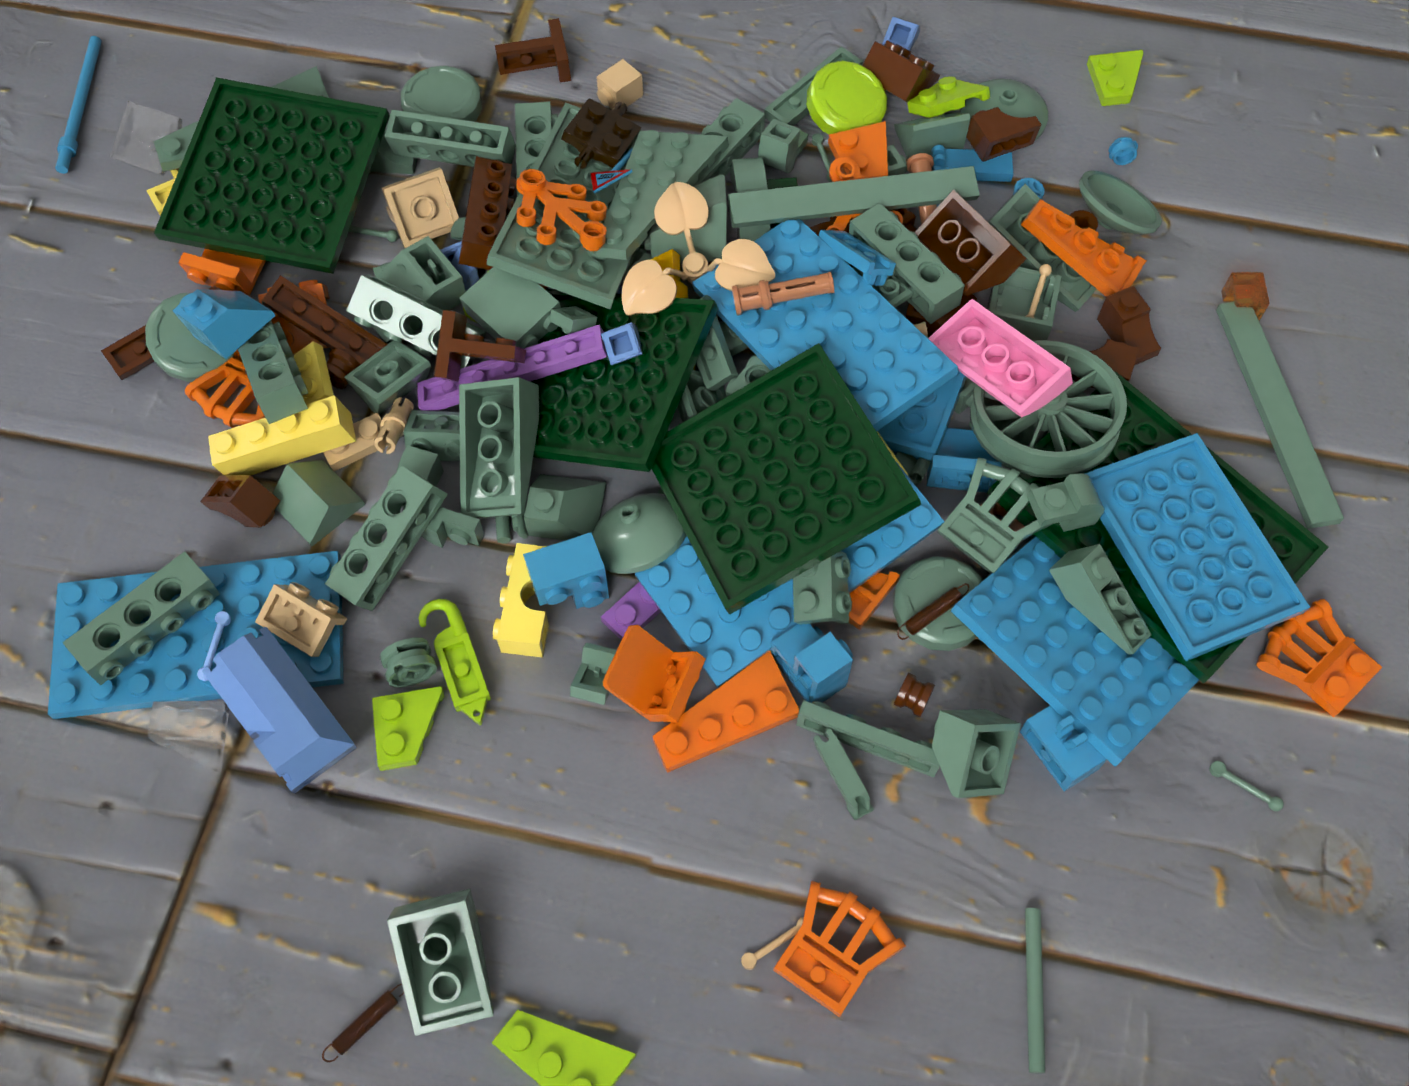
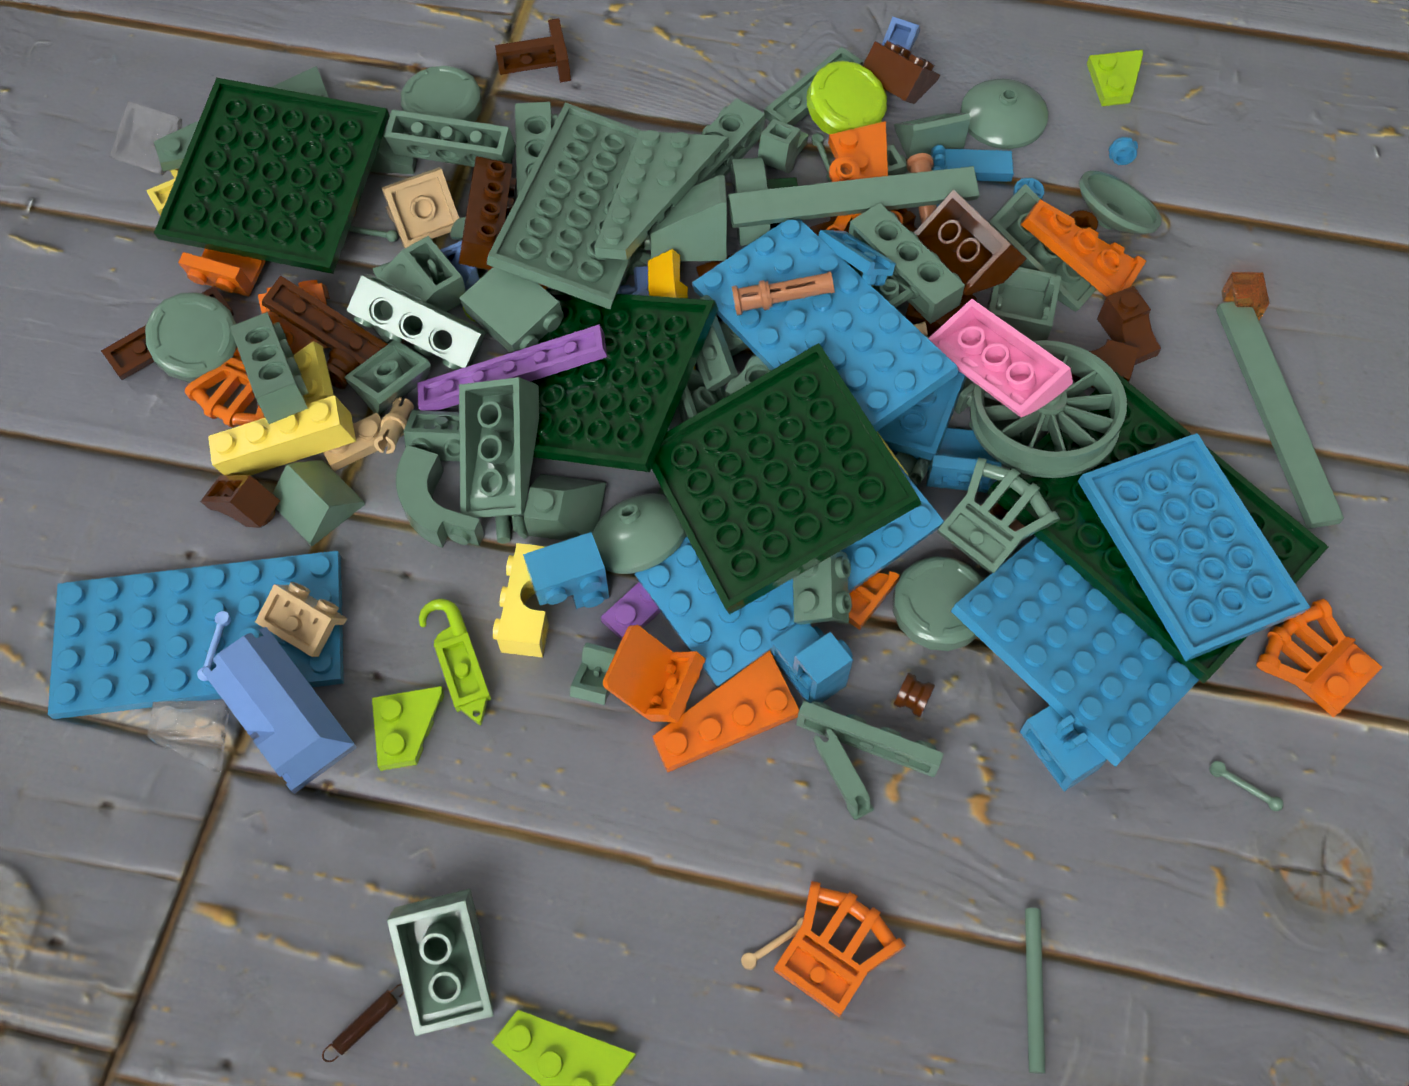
(67, 144): dark azure bar -> none
(123, 619): sand green brick -> none
(222, 318): dark azure slope -> none
(403, 532): sand green brick -> none
(408, 662): sand green wheel -> none
(455, 344): reddish brown bracket -> none
(534, 185): orange plant -> none
(572, 319): sand green plate -> none
(600, 133): dark brown plate -> none
(603, 179): dark azure piece -> none
(619, 84): tan brick -> none
(622, 343): medium blue slope -> none
(679, 210): tan plant -> none
(933, 611): reddish brown piece -> none
(946, 96): lime wing -> none
(975, 750): sand green slope -> none
(997, 133): reddish brown arch -> none
(1045, 270): tan hinge -> none
(1069, 503): sand green brick -> none
(1098, 593): sand green slope -> none

